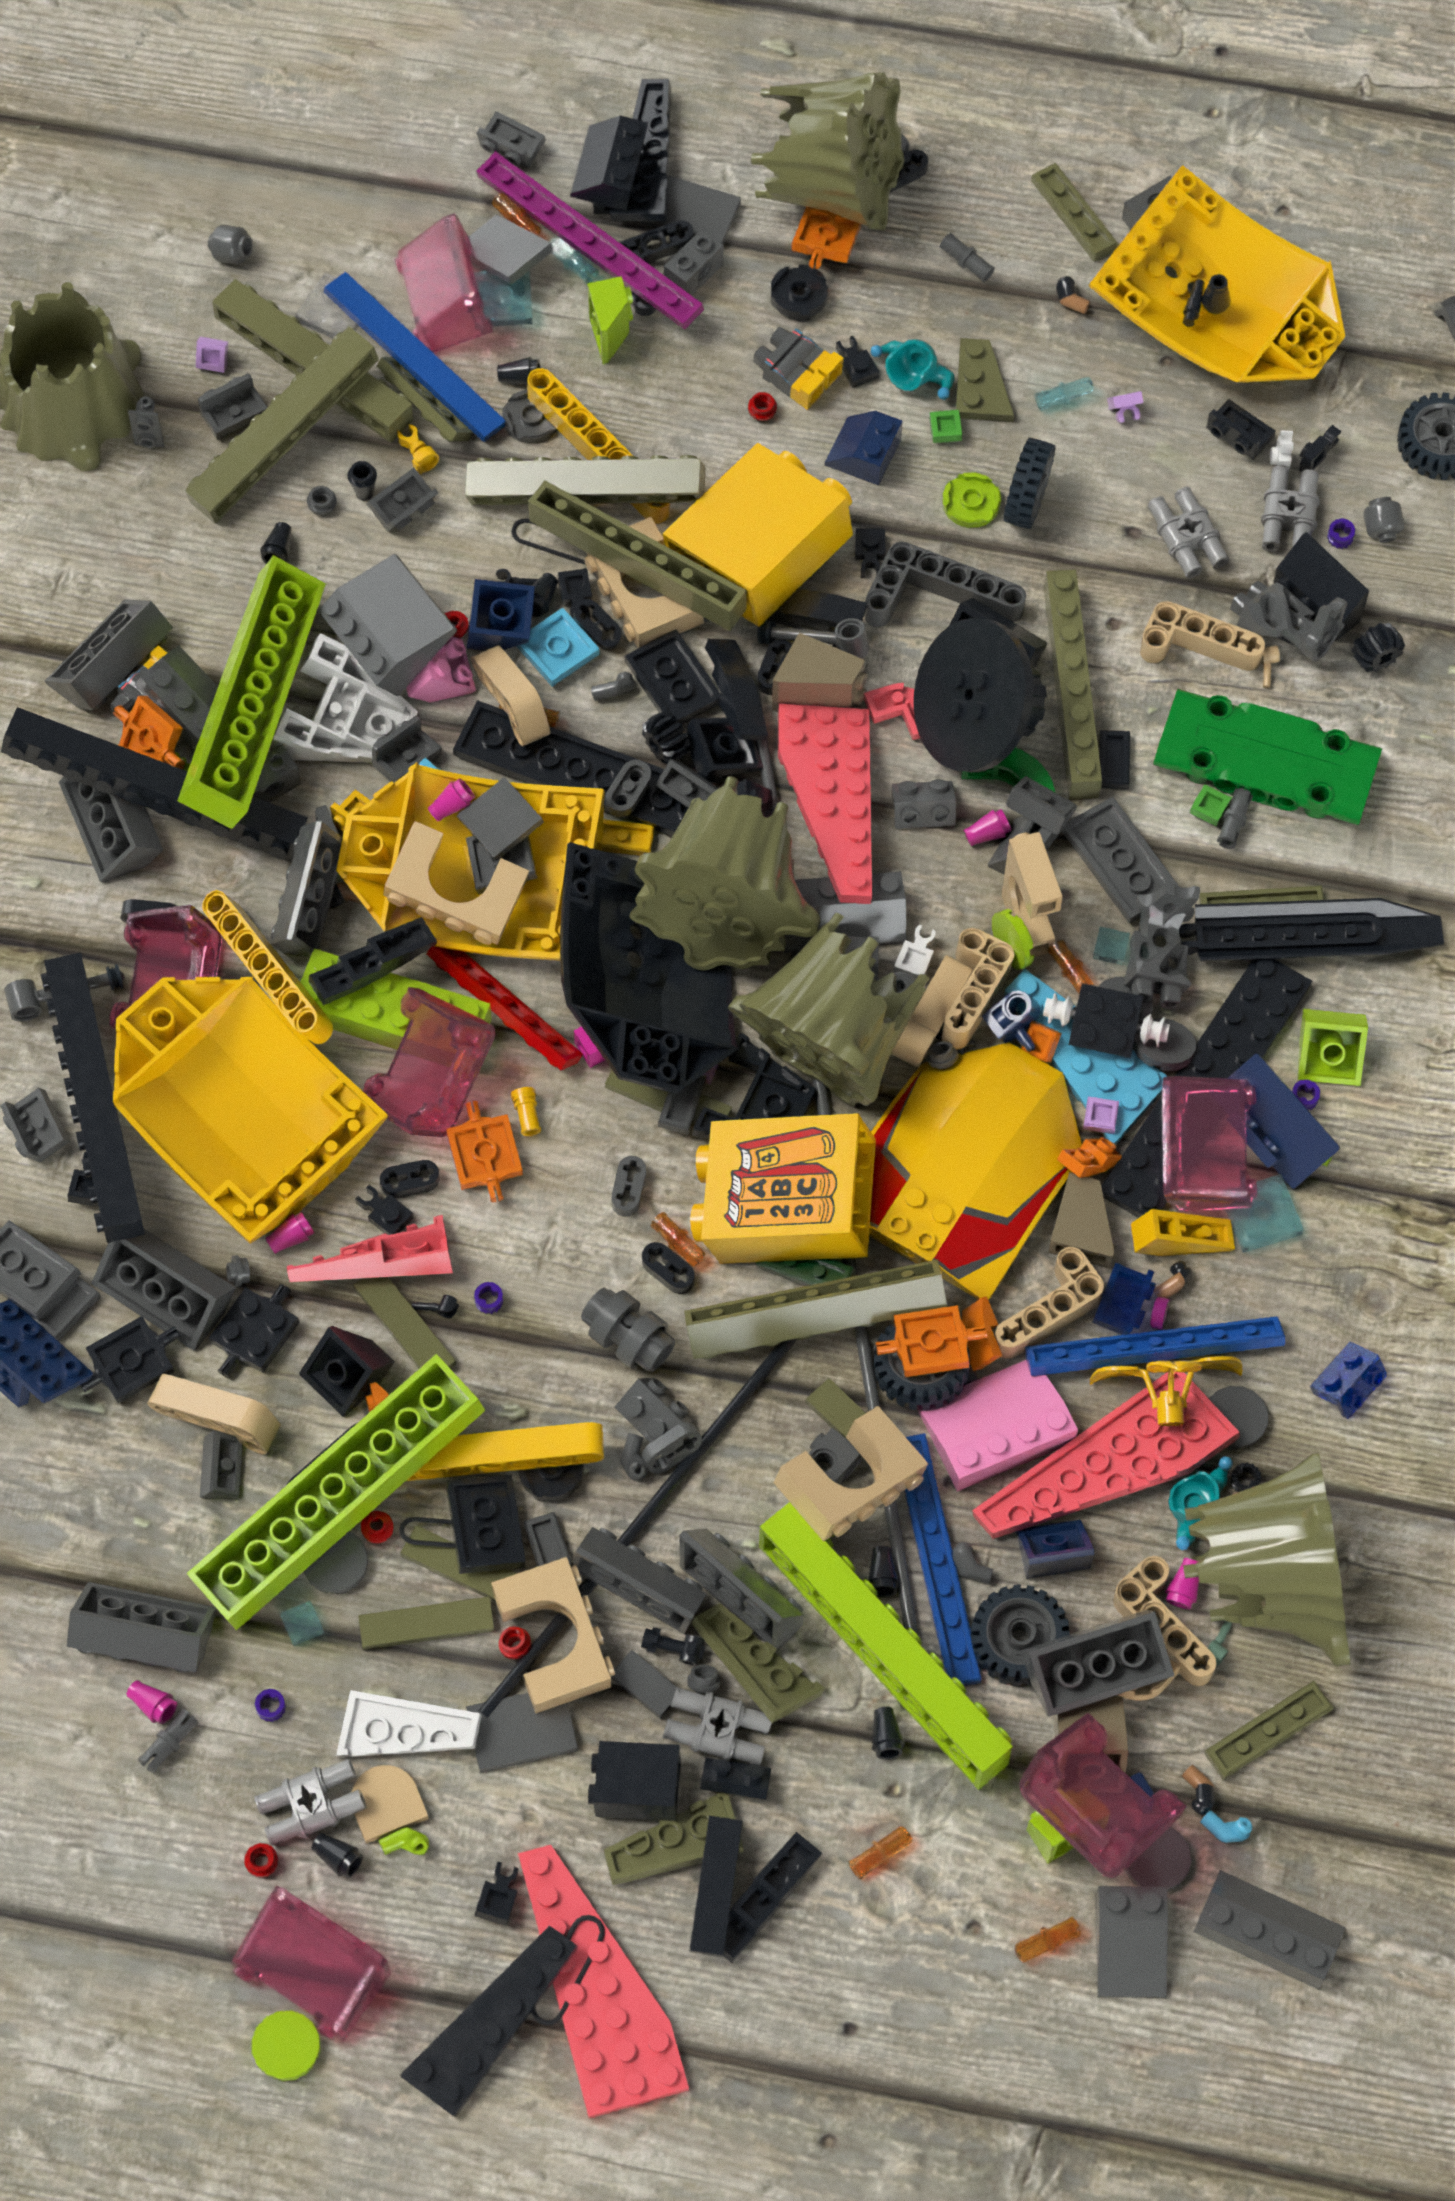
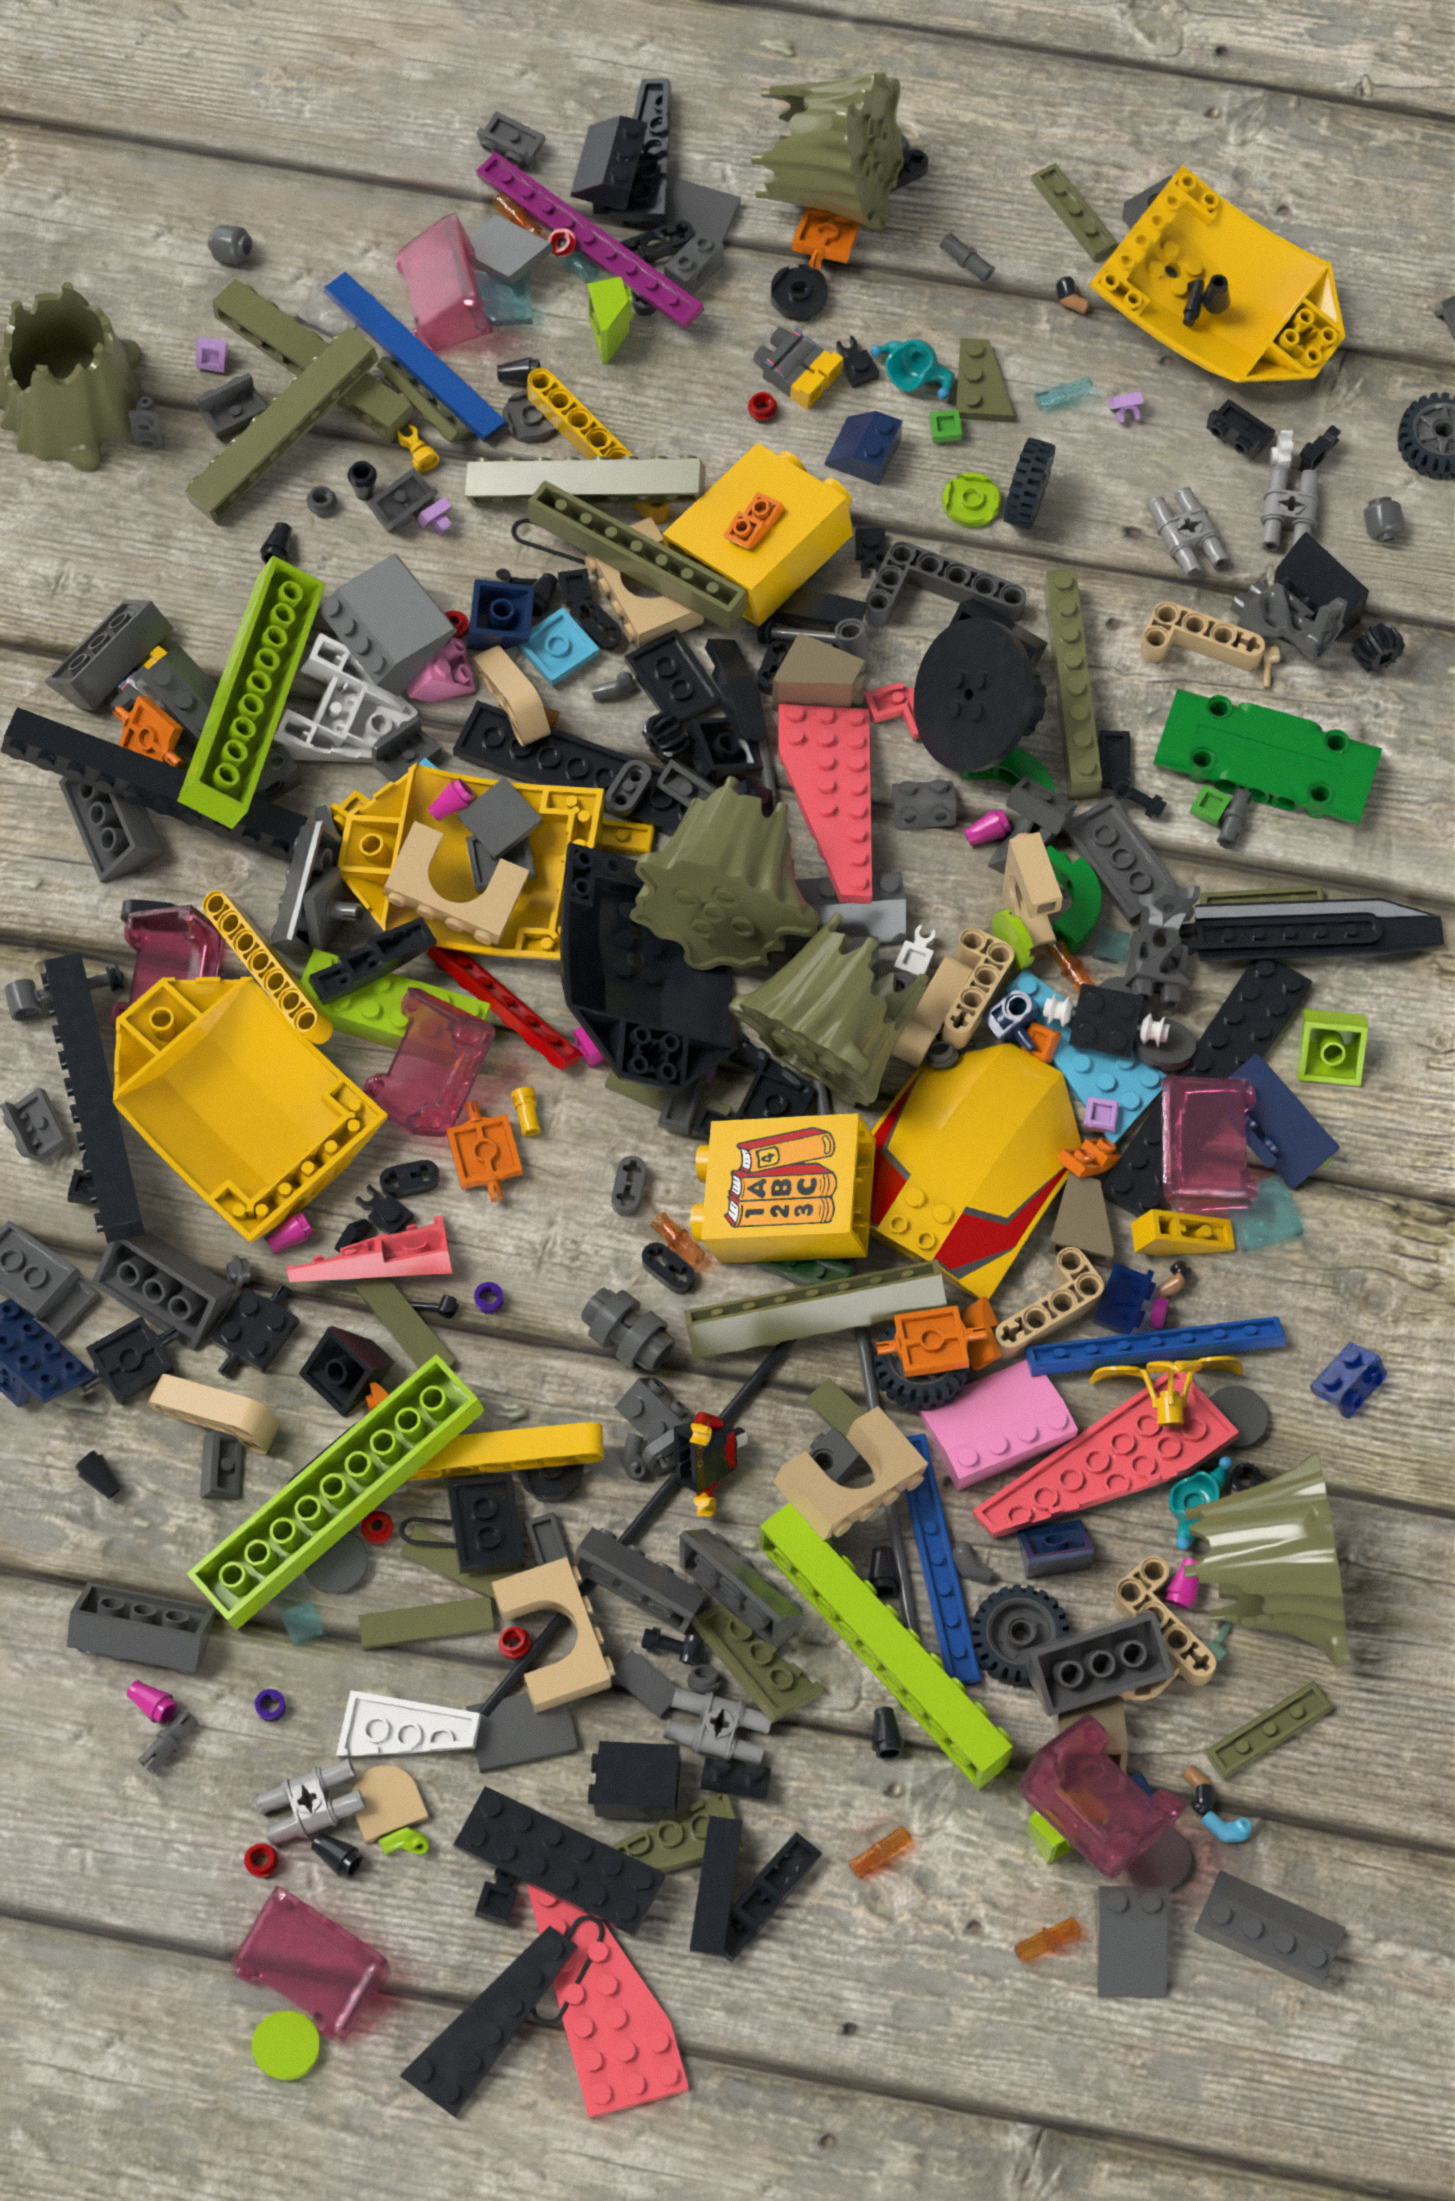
(98, 1474): none -> black cone
(327, 908): none -> dark grey tile
(353, 1233): none -> black tile
(436, 516): none -> lavender tile
(556, 239): none -> red plate
(559, 1861): none -> black plate
(705, 1456): none -> torso
(755, 522): none -> orange slope
(1080, 881): none -> green arch
(1123, 789): none -> black bar
(1308, 1086): dark purple bush -> none
(1348, 528): dark purple bush -> none

